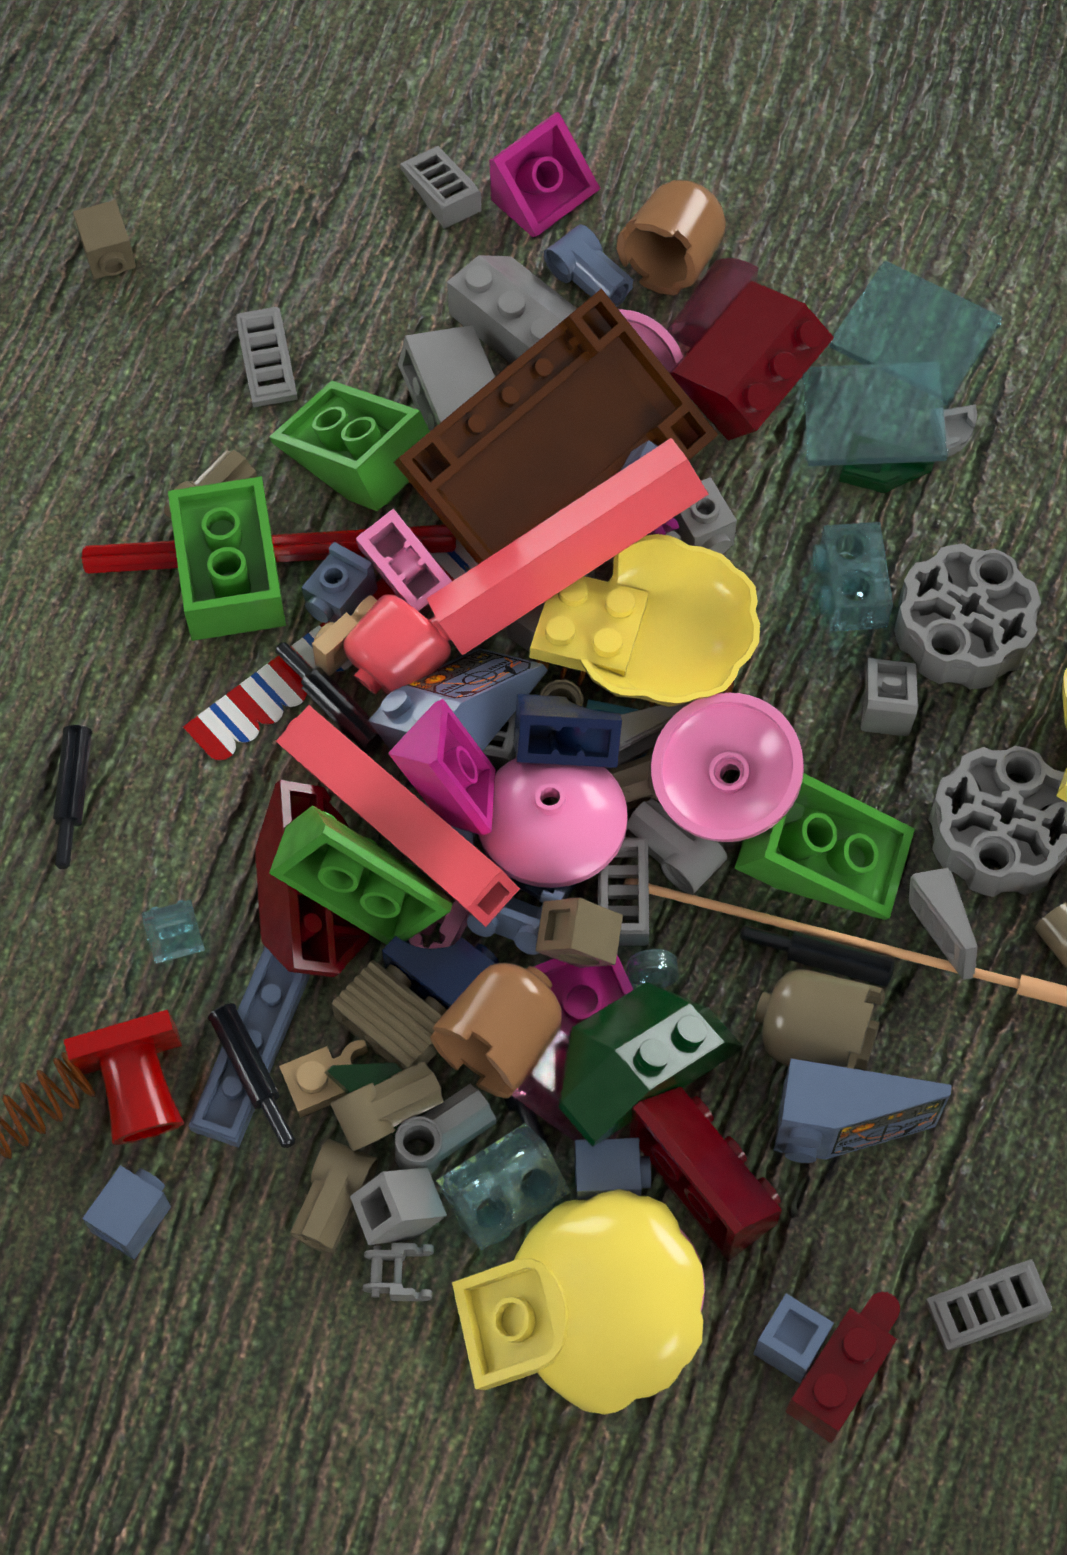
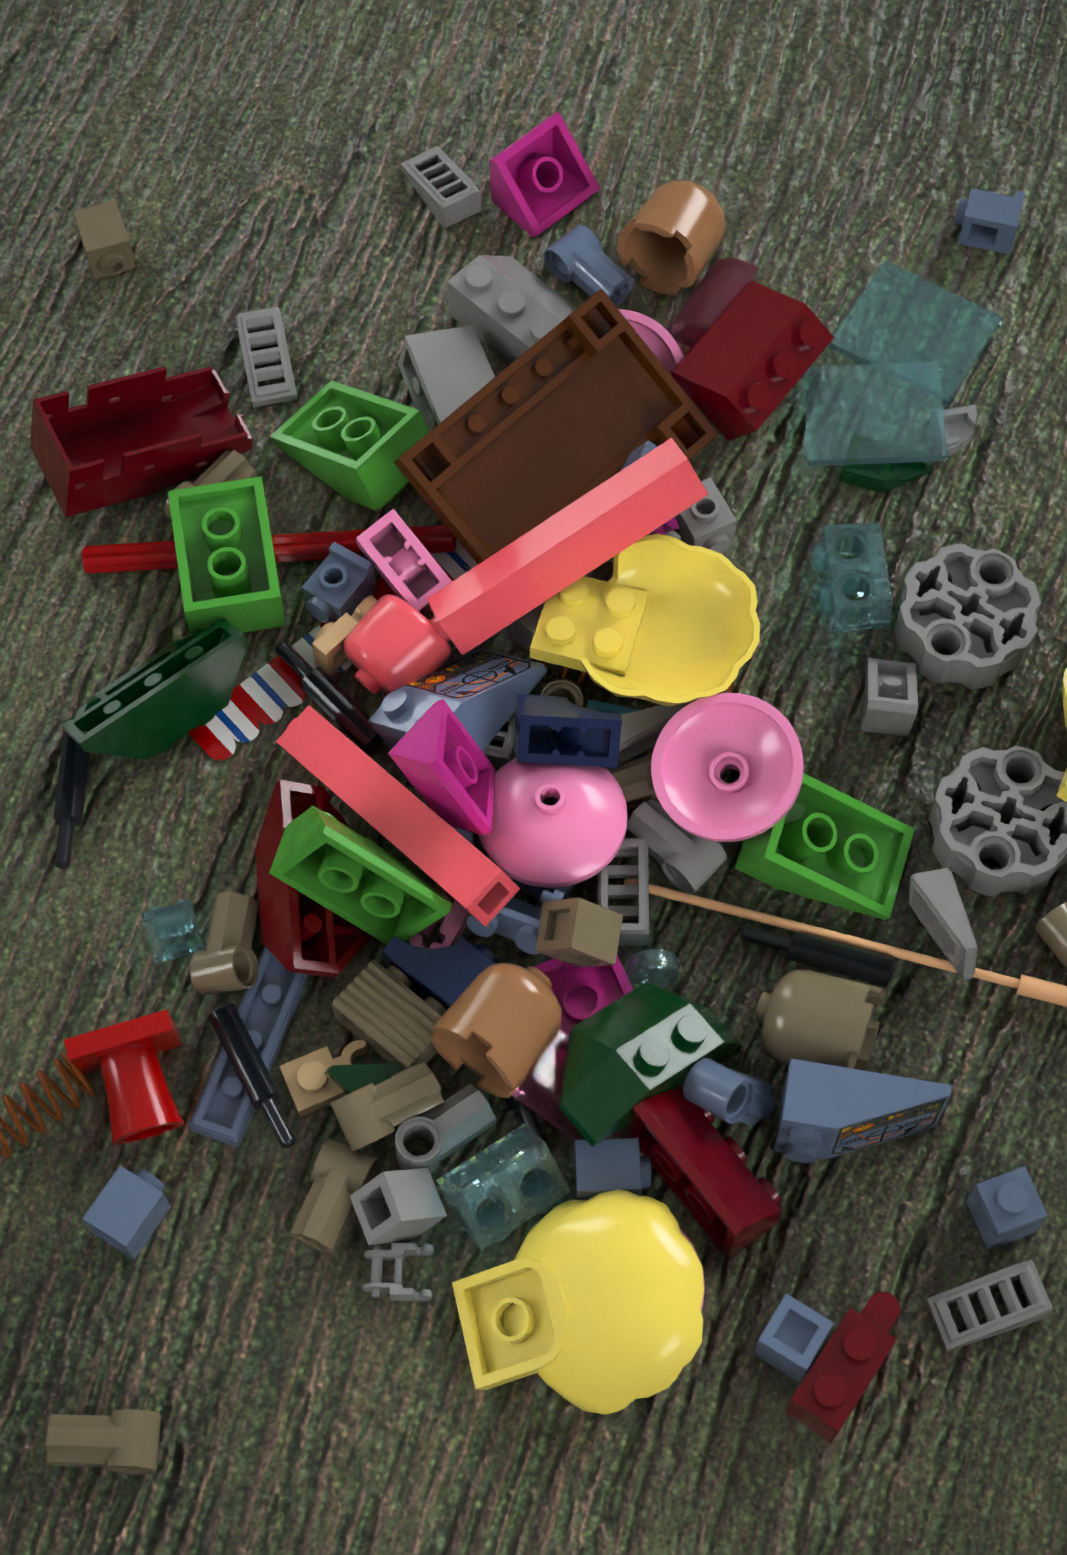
(120, 1442): none -> dark tan piece
(136, 441): none -> dark red piece
(162, 695): none -> dark green wedge
(228, 957): none -> dark tan piece
(728, 1093): none -> sand blue piece
(989, 220): none -> sand blue brick
(1006, 1208): none -> sand blue brick

